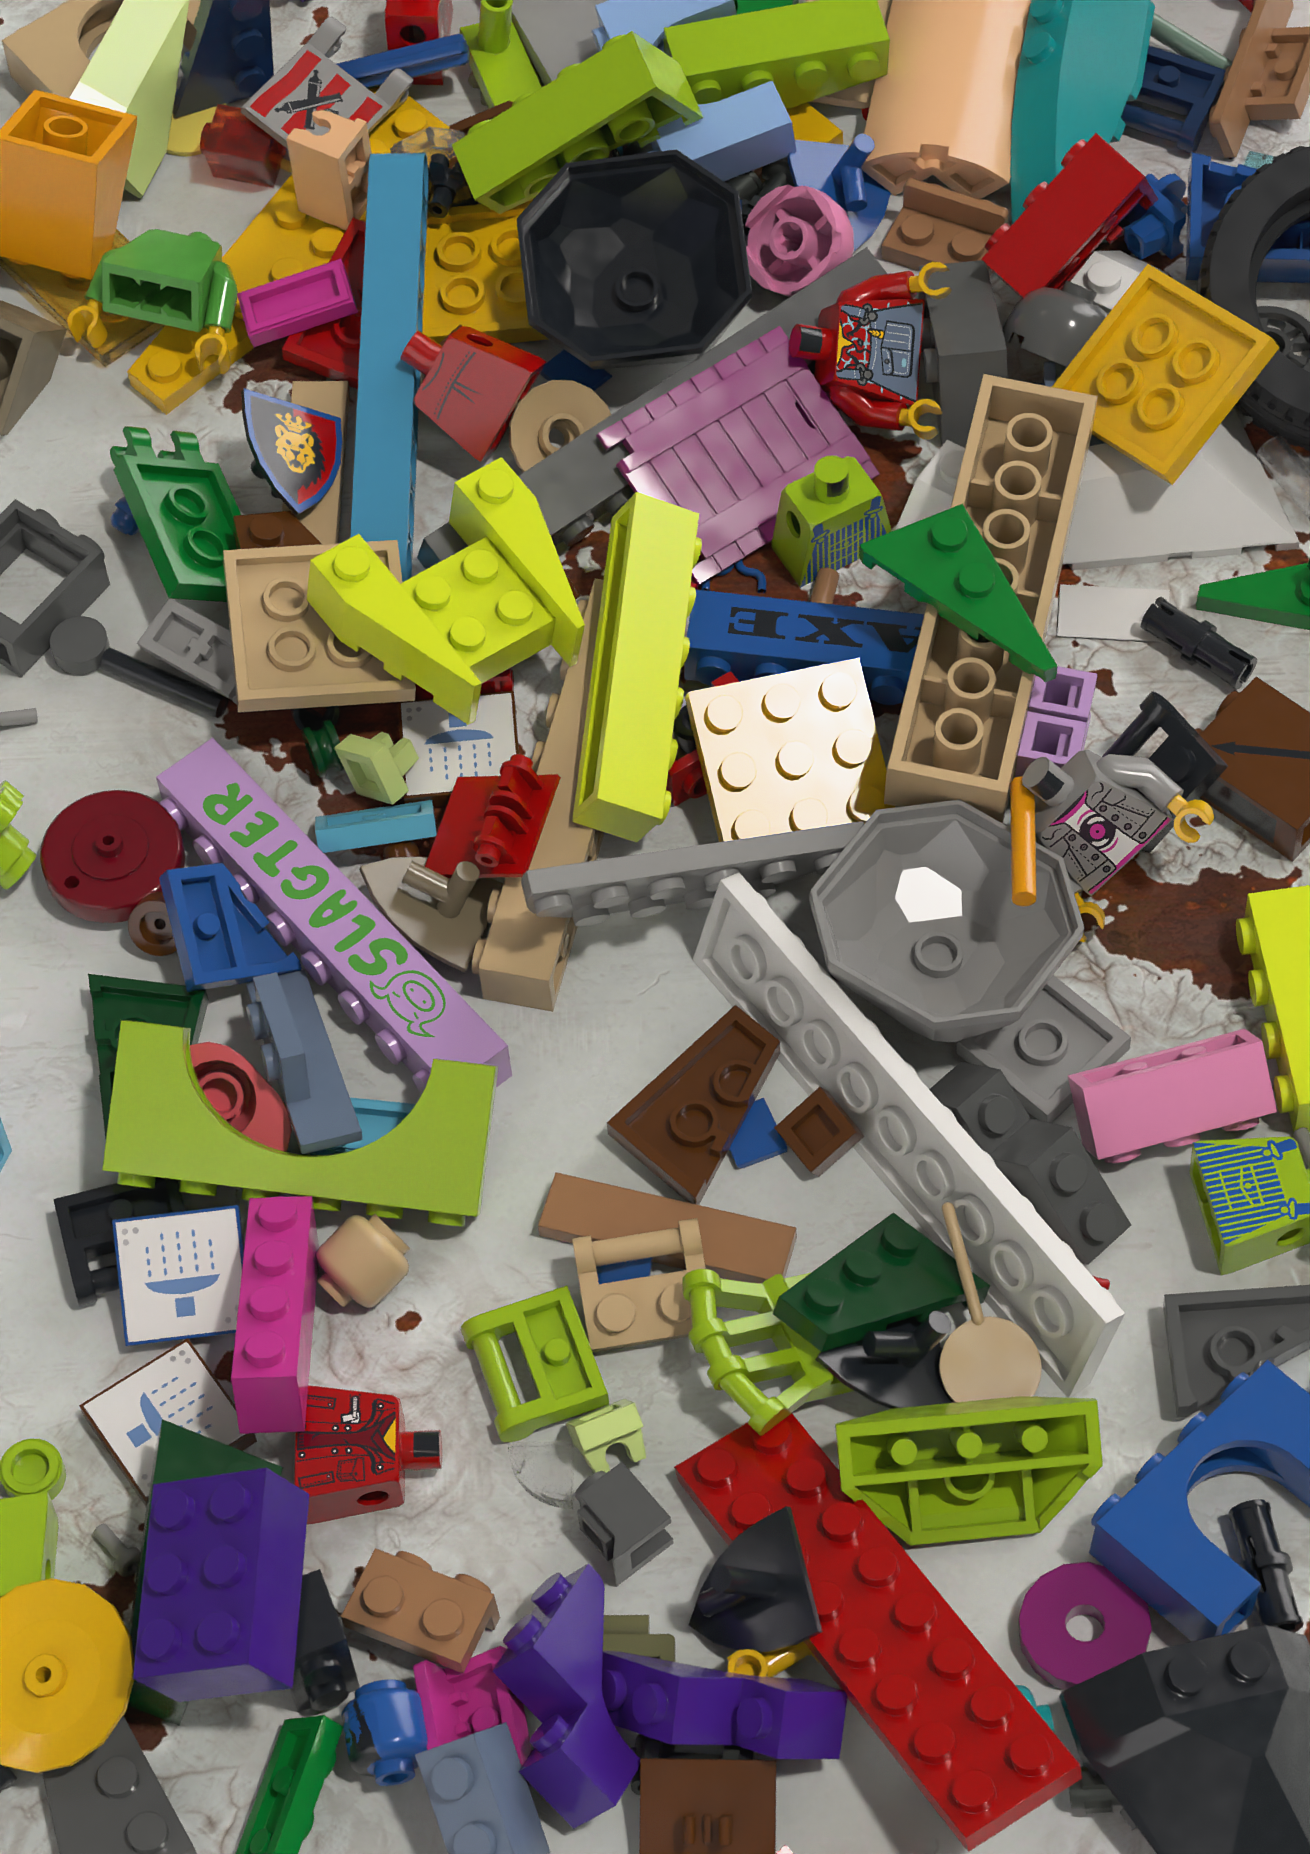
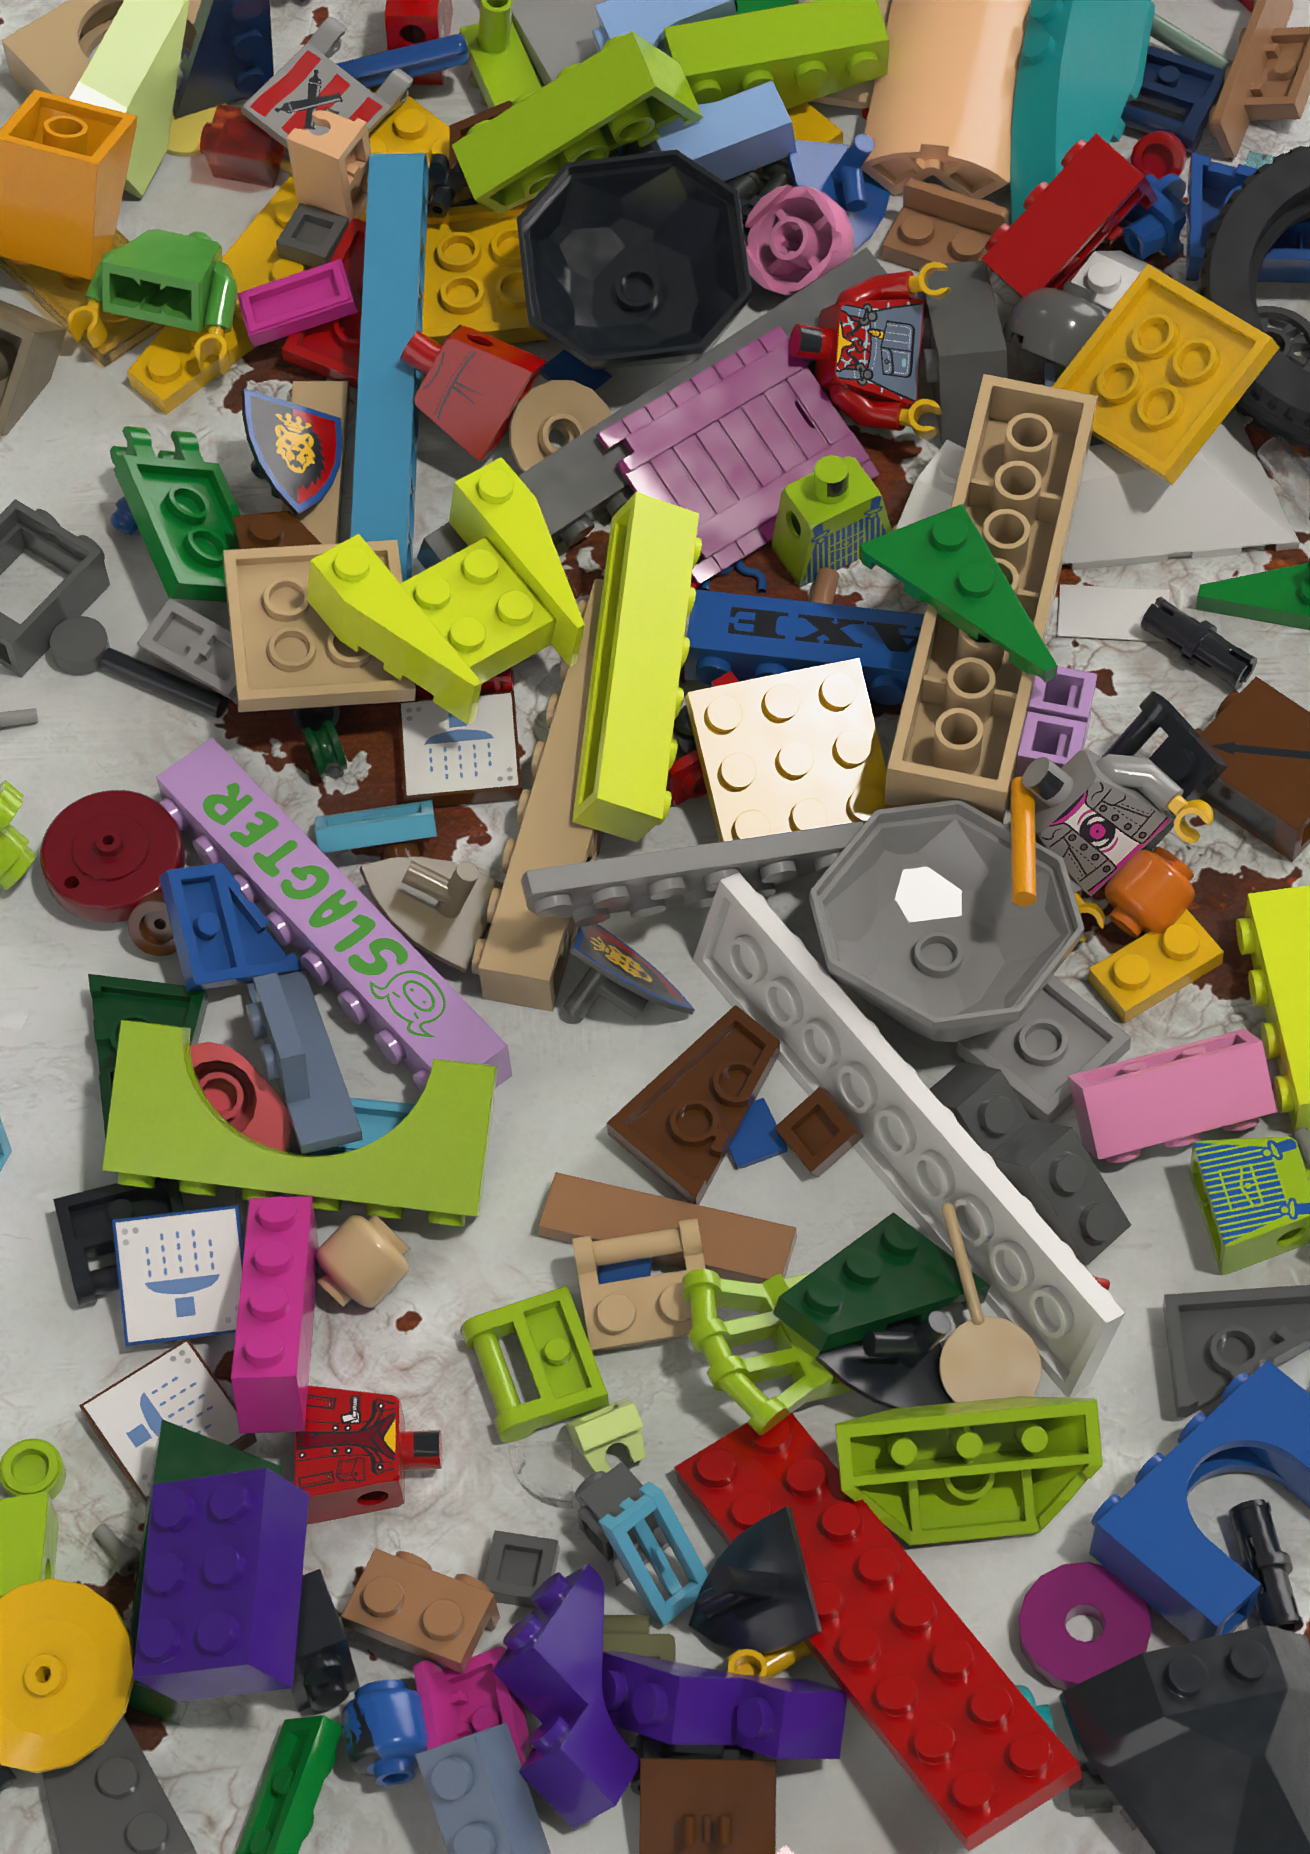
(311, 236): none -> dark grey tile
(377, 765): yellowish green tile -> none
(430, 141): clear tile -> none
(494, 821): red hinge -> none
(519, 1566): none -> dark grey tile
(618, 976): none -> shield
(632, 1517): none -> medium azure tile
(1149, 892): none -> orange head
(1155, 967): none -> yellow plate
(1159, 154): none -> red tile

